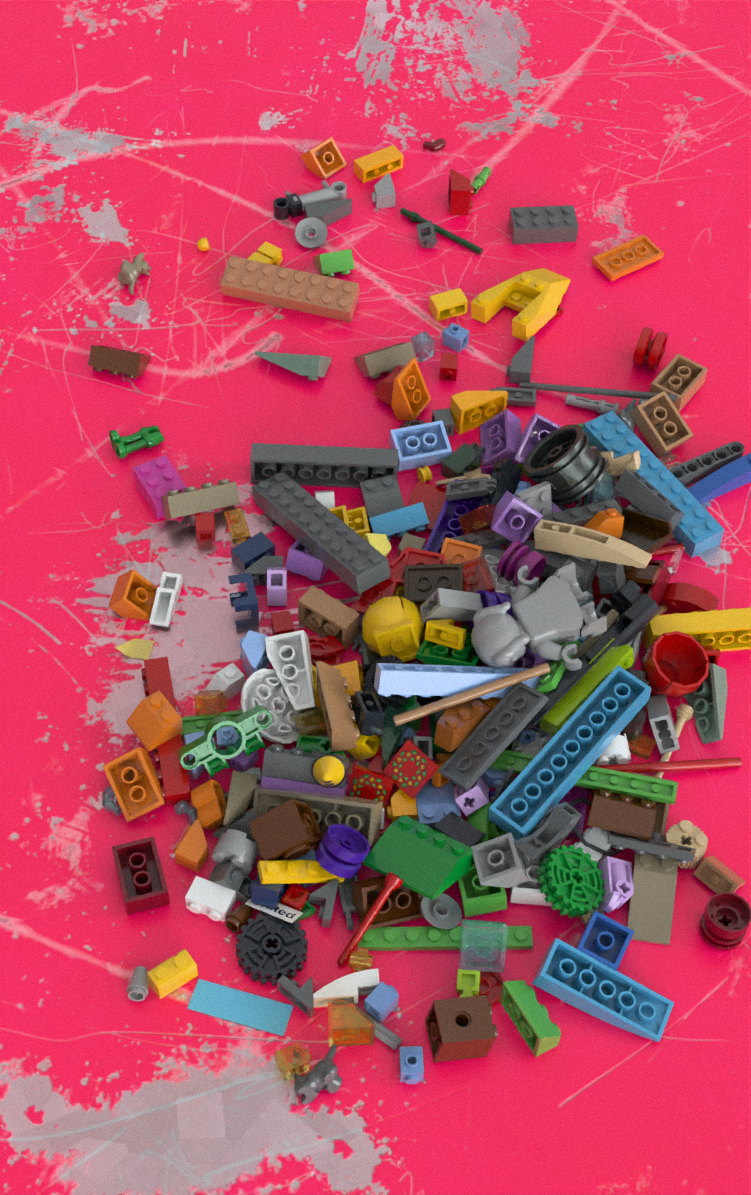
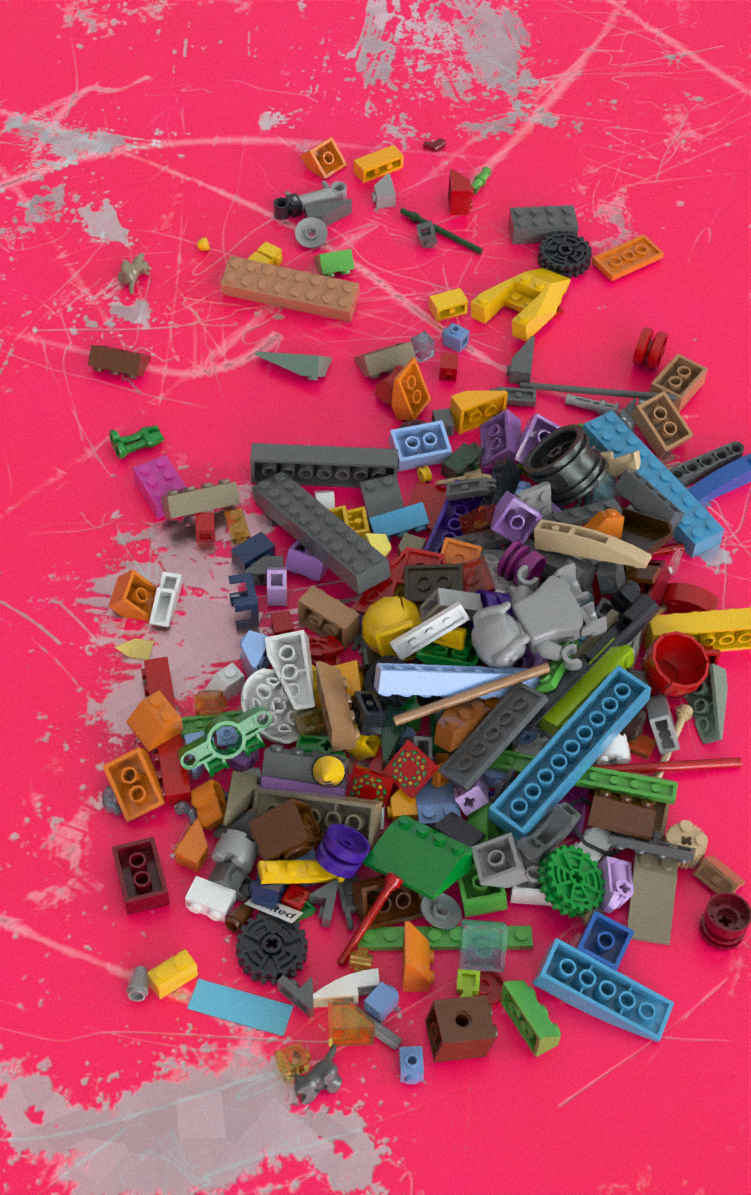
(416, 961): none -> orange slope
(429, 630): none -> white plate
(565, 254): none -> black piece

